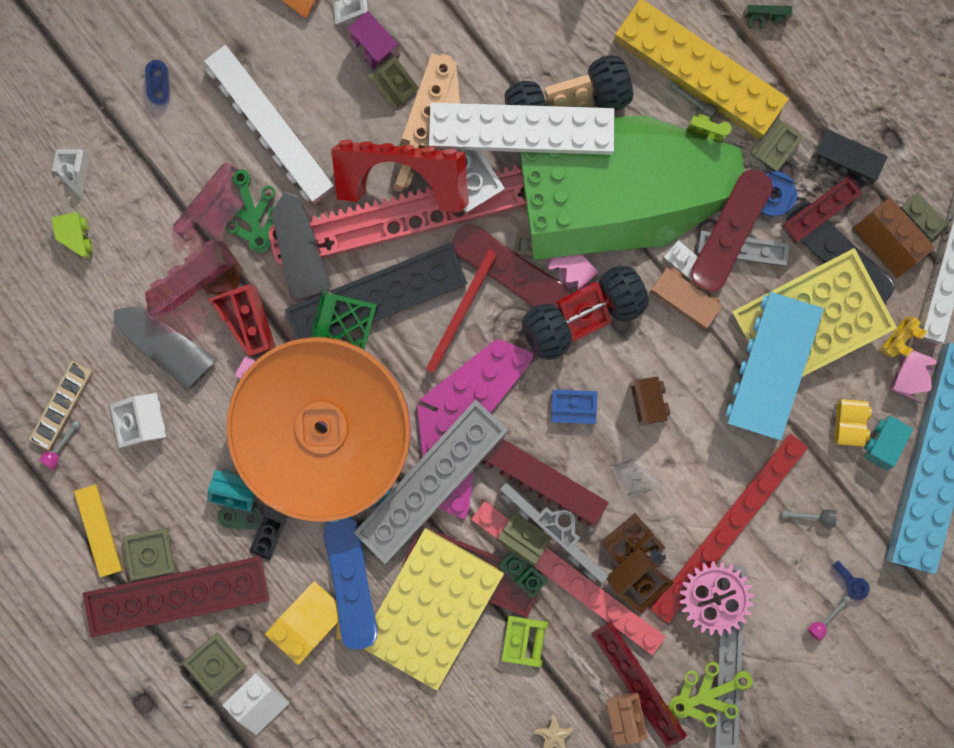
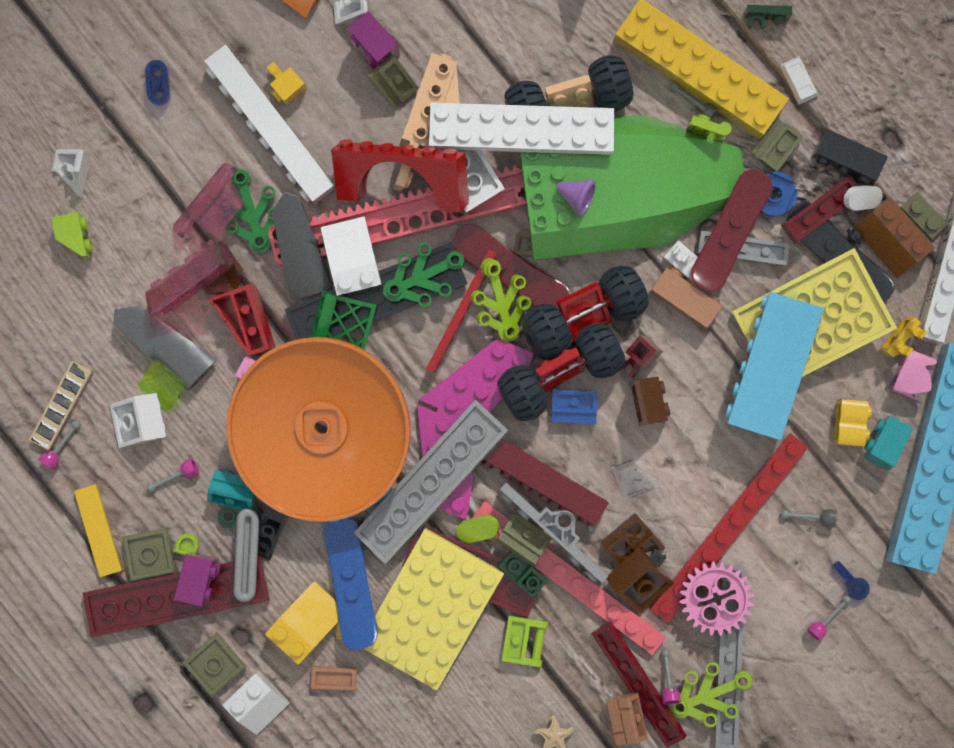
(163, 382): none -> clear neon green piece
(187, 469): none -> hinge
(187, 544): none -> lime tile
(195, 578): none -> magenta slope
(246, 555): none -> light grey piece
(286, 84): none -> yellow brick
(333, 678): none -> nougat tile
(350, 255): none -> white slope
(420, 277): none -> green plant
(478, 529): none -> lime tile
(501, 303): none -> lime plant
(573, 270): bright pink piece -> none
(577, 194): none -> medium lavender hat
(594, 347): none -> black plate
(642, 354): none -> dark red brick
(670, 694): none -> hinge
(799, 80): none -> white tile
(854, 236): none -> black piece
(863, 197): none -> white tile

